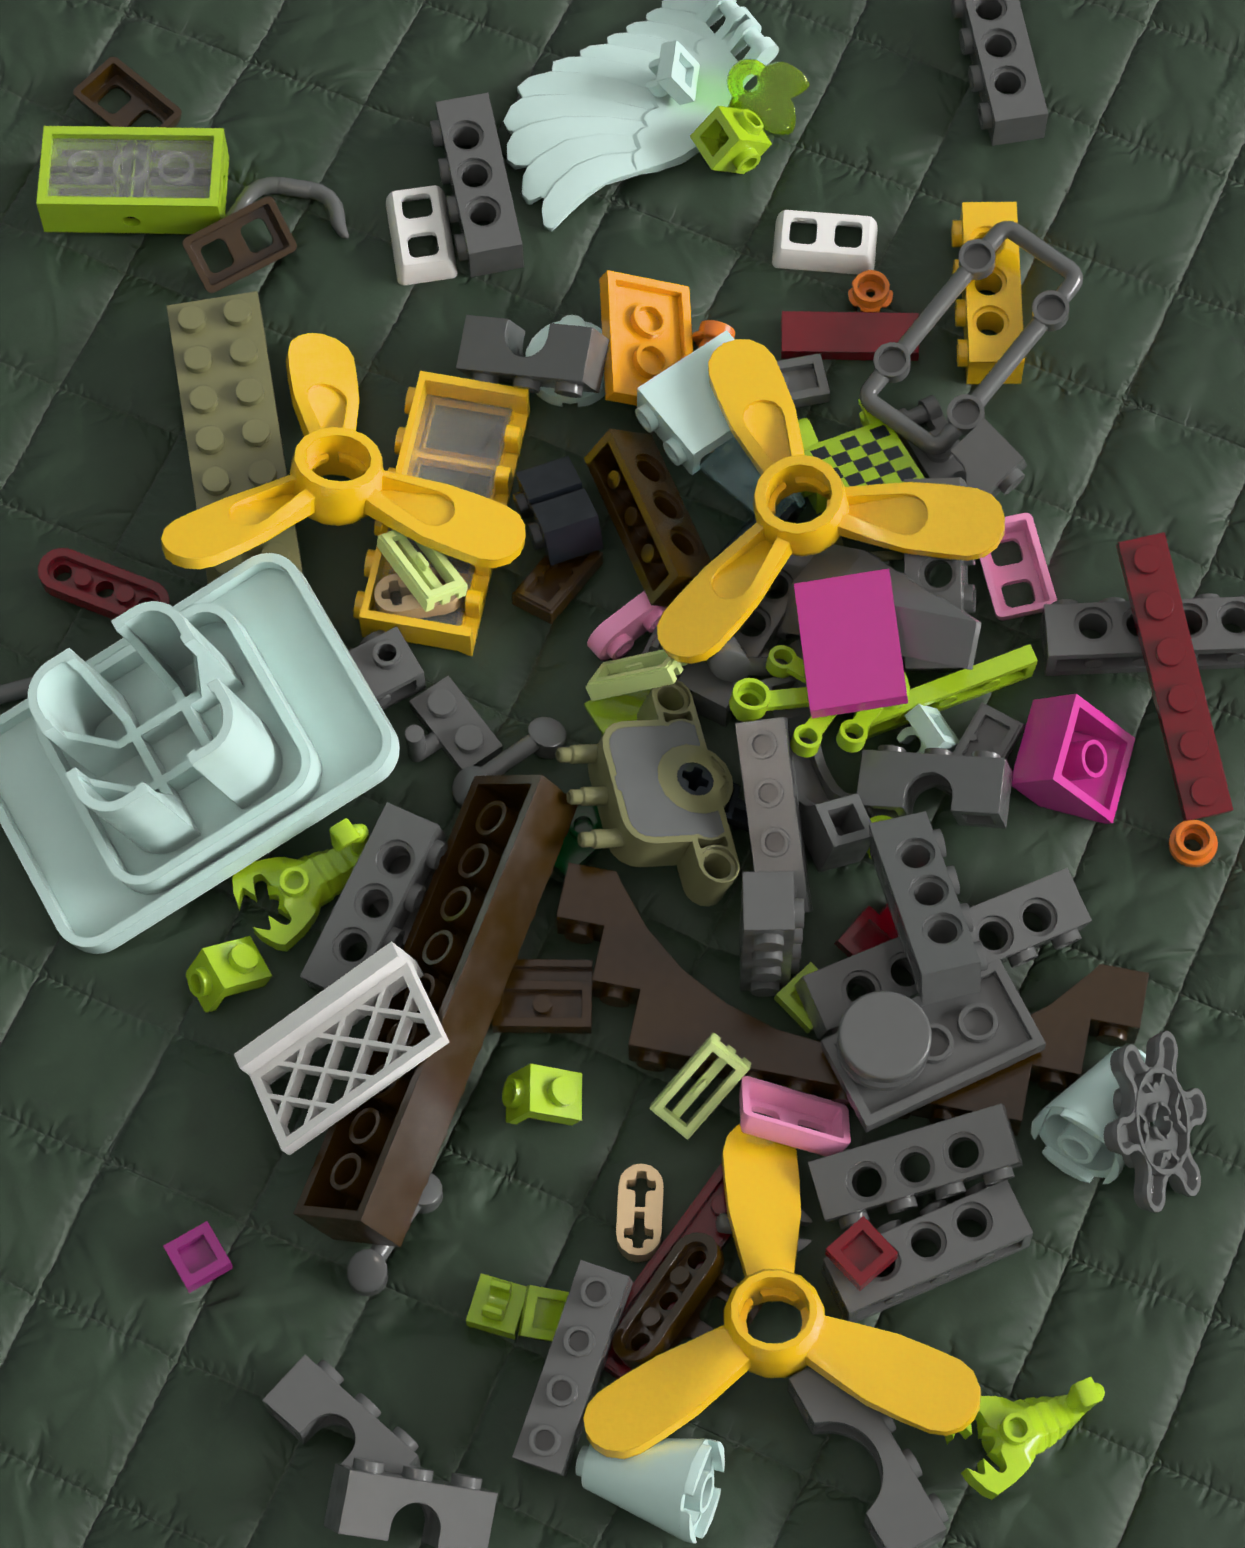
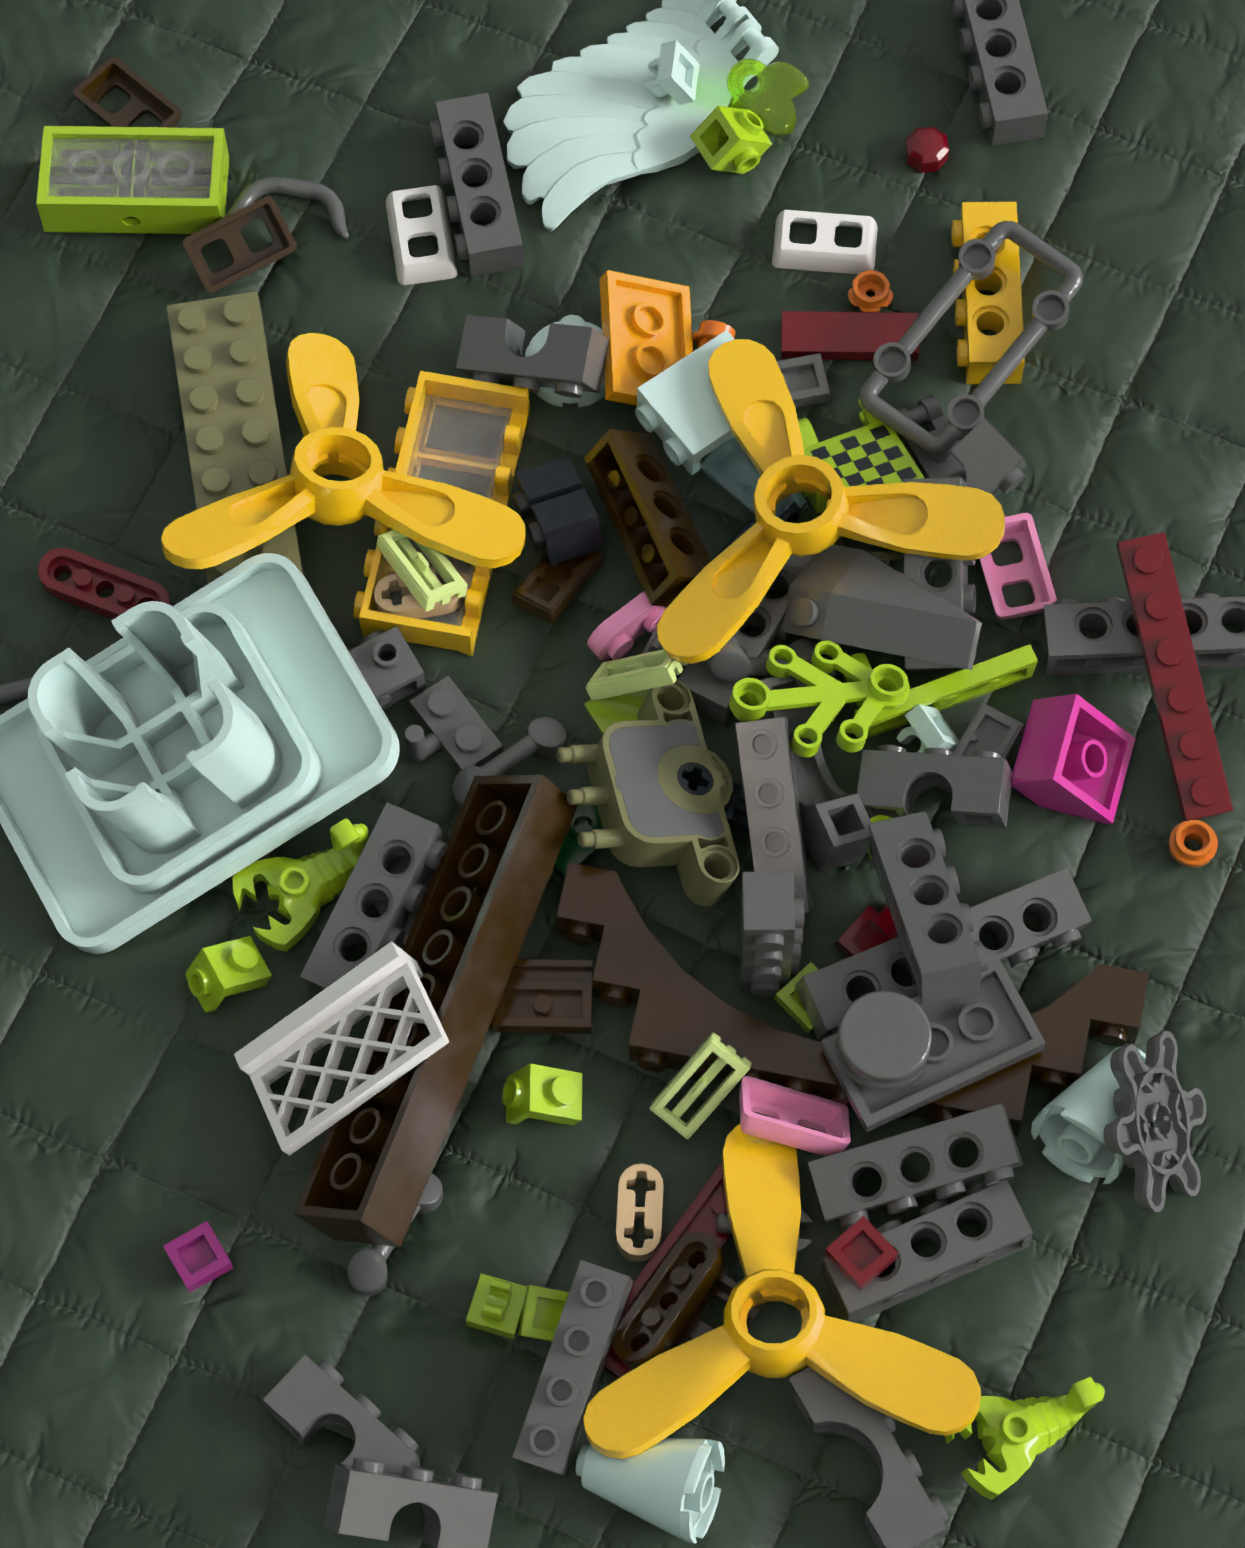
(850, 643): dark pink tile -> none
(926, 149): none -> dark red tile

